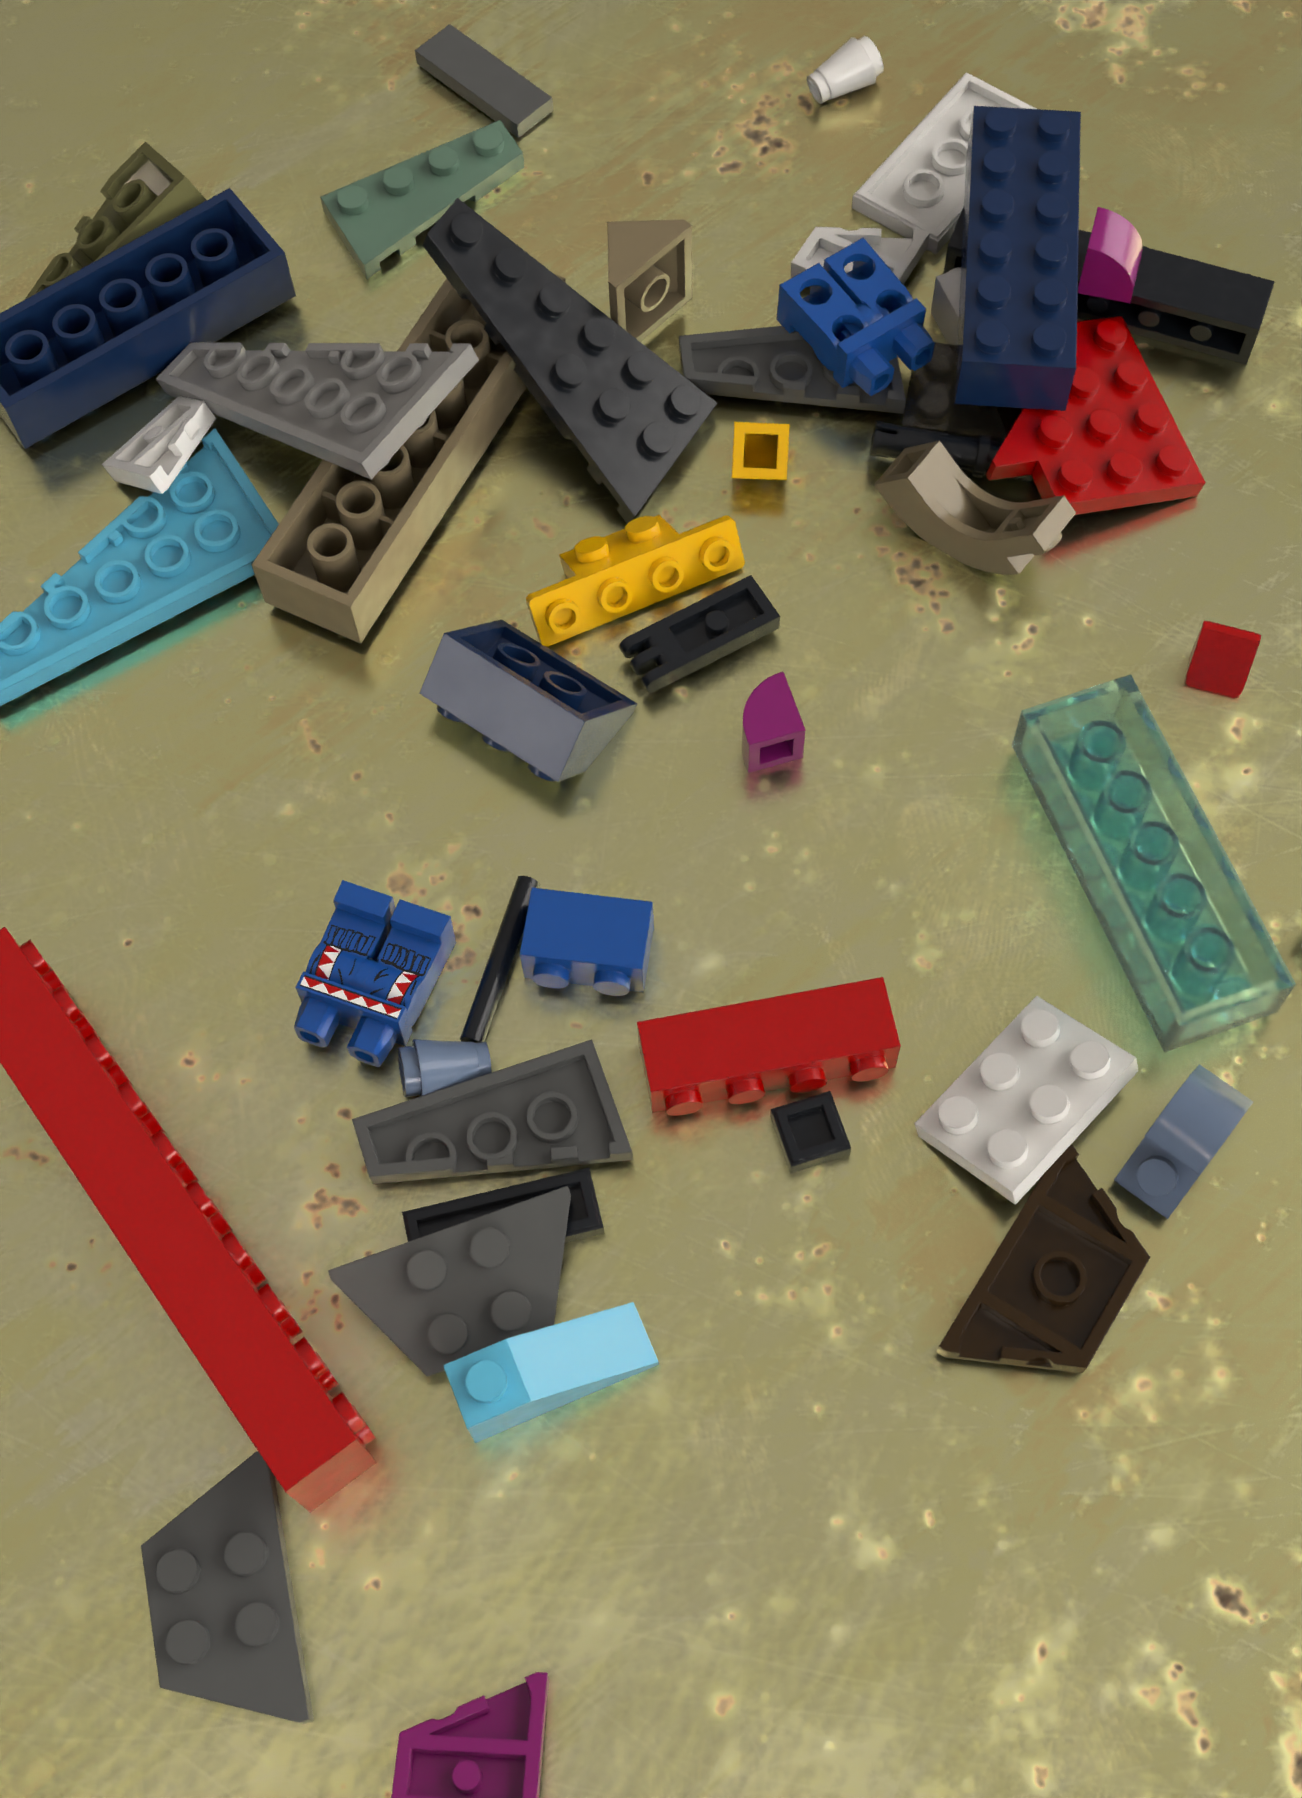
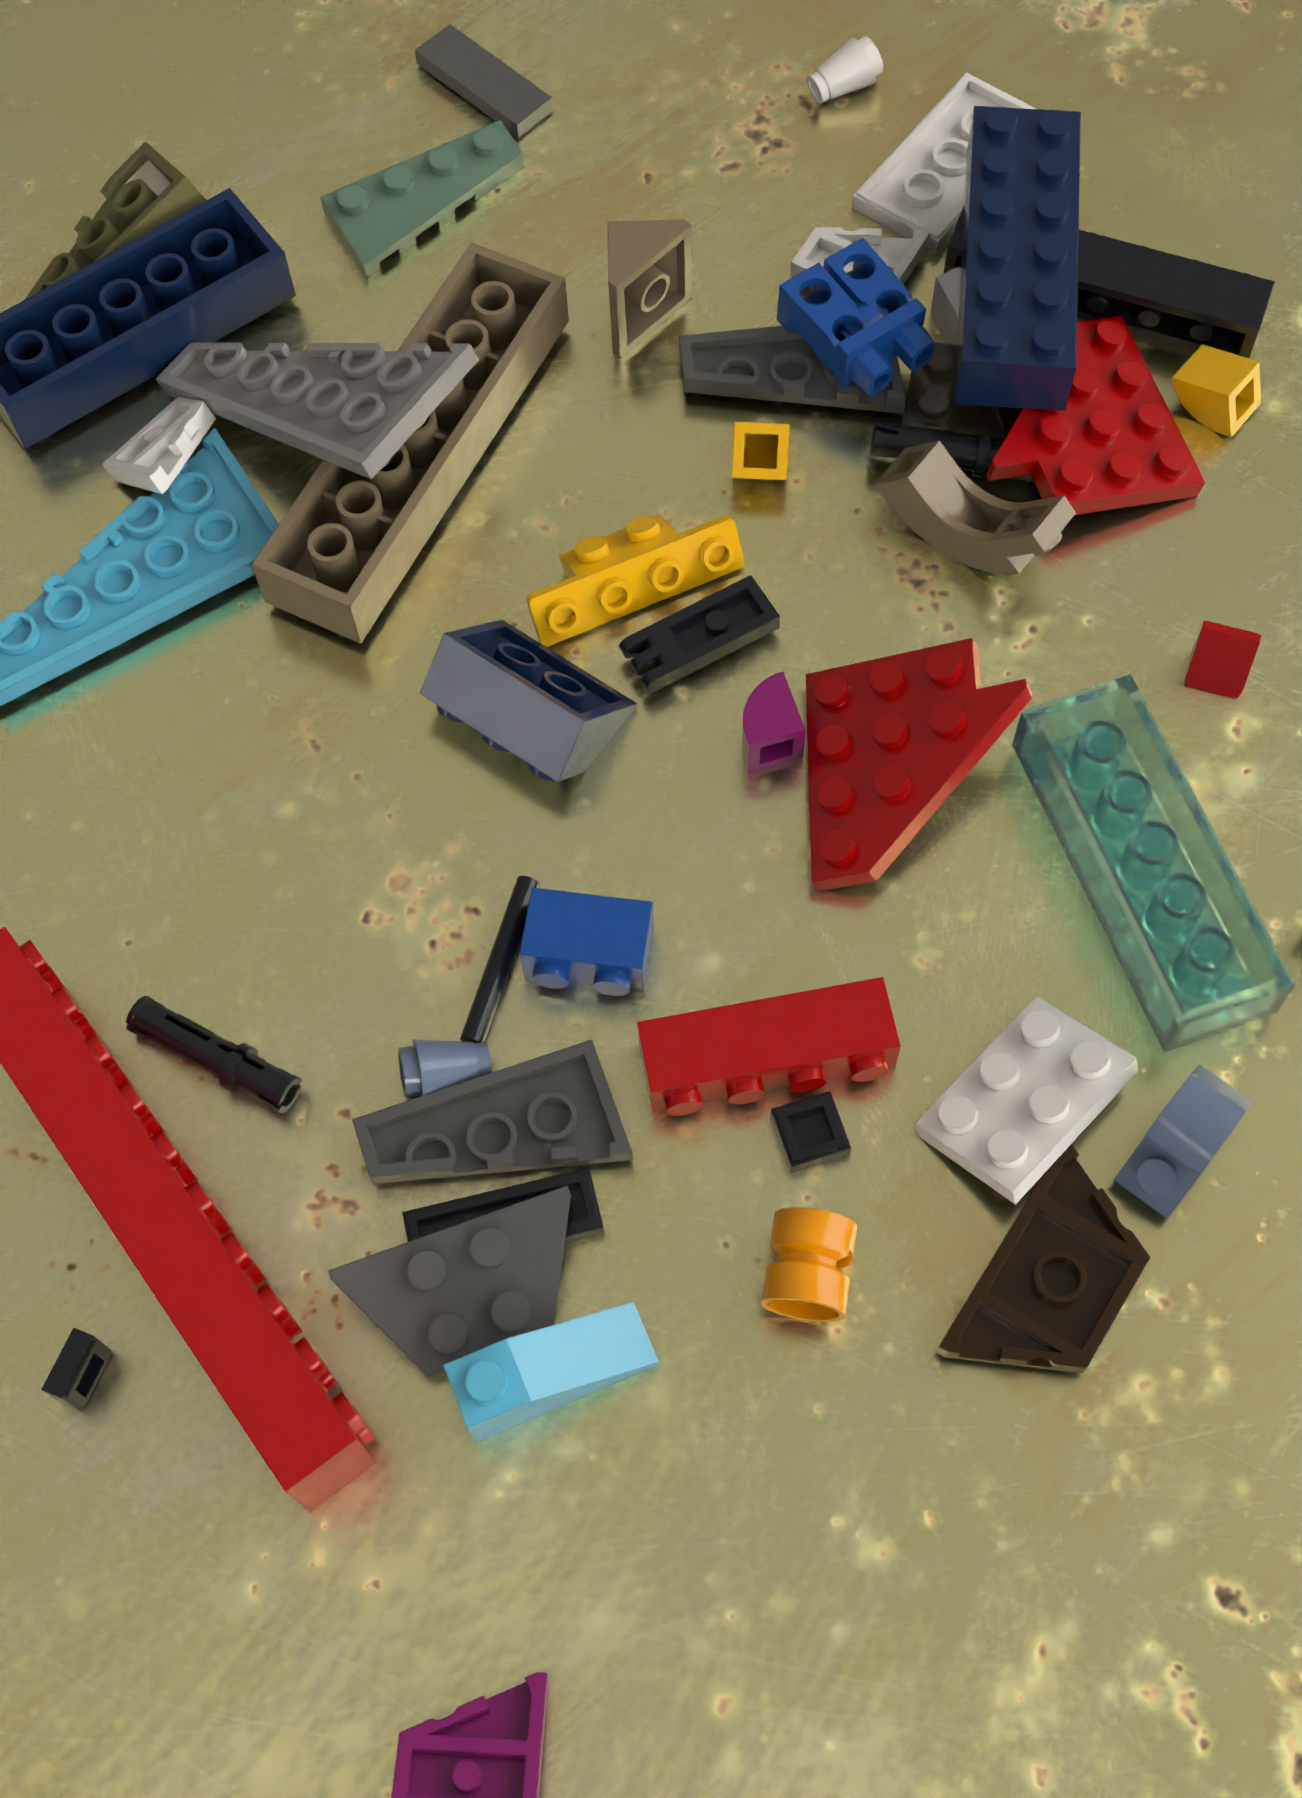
(77, 1369): none -> black tile
(227, 1599): dark grey wing -> none
(233, 1064): none -> black pin
(372, 972): blue hips -> none
(583, 369): black wing -> none
(810, 1253): none -> light orange wheel
(890, 750): none -> red wing
(1111, 258): magenta brick -> none
(1219, 388): none -> yellow brick

